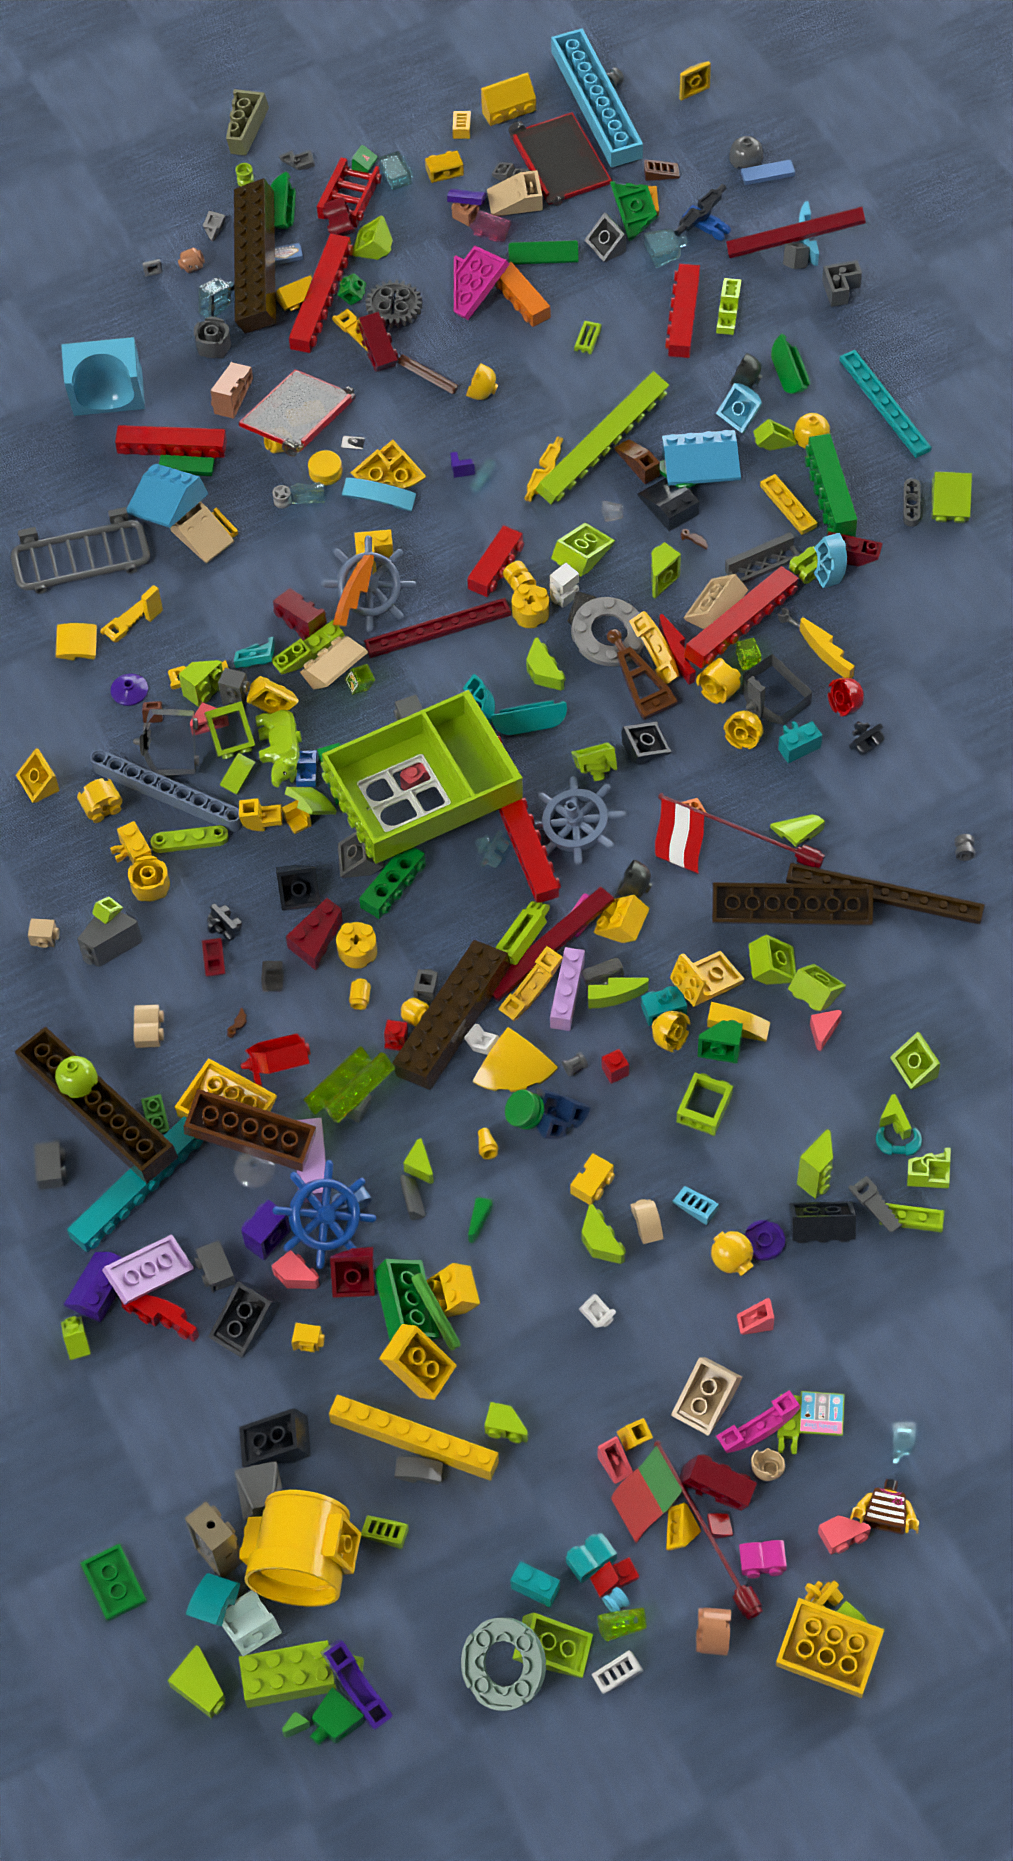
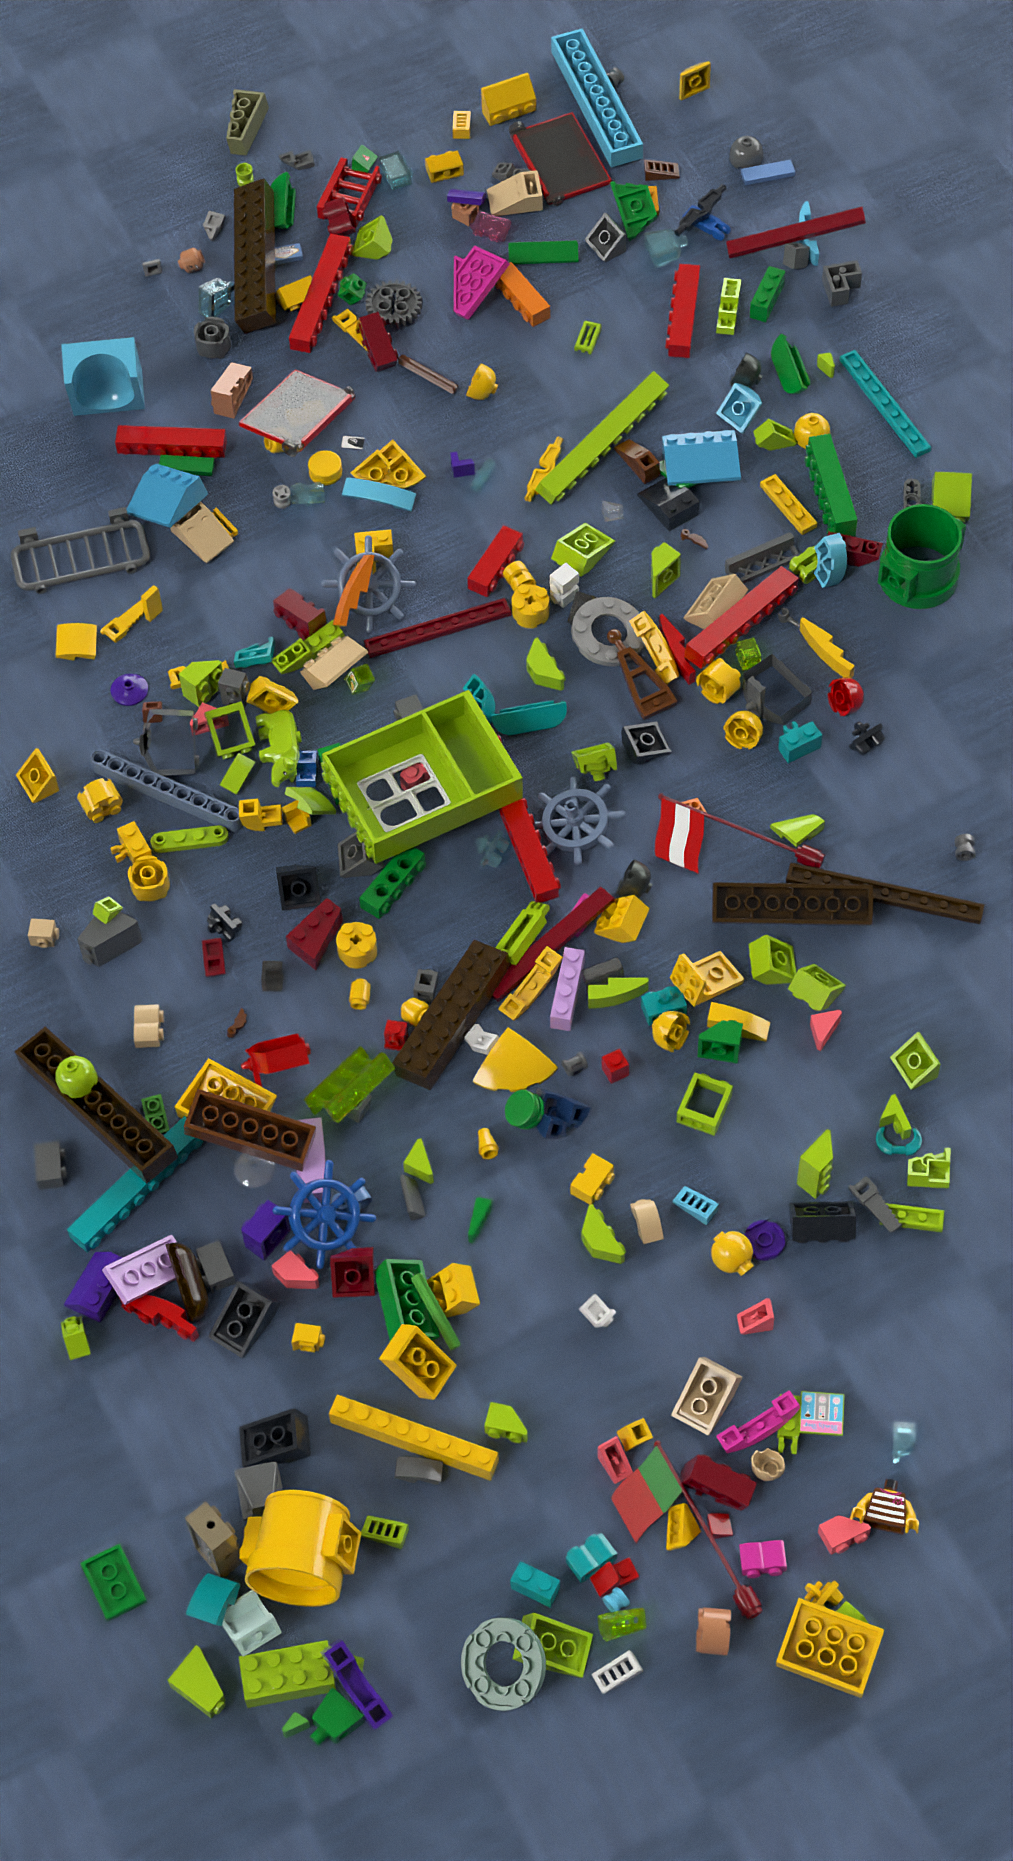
(188, 1280): none -> dark brown brick
(767, 294): none -> green brick
(826, 364): none -> lime slope
(917, 582): none -> green cylinder

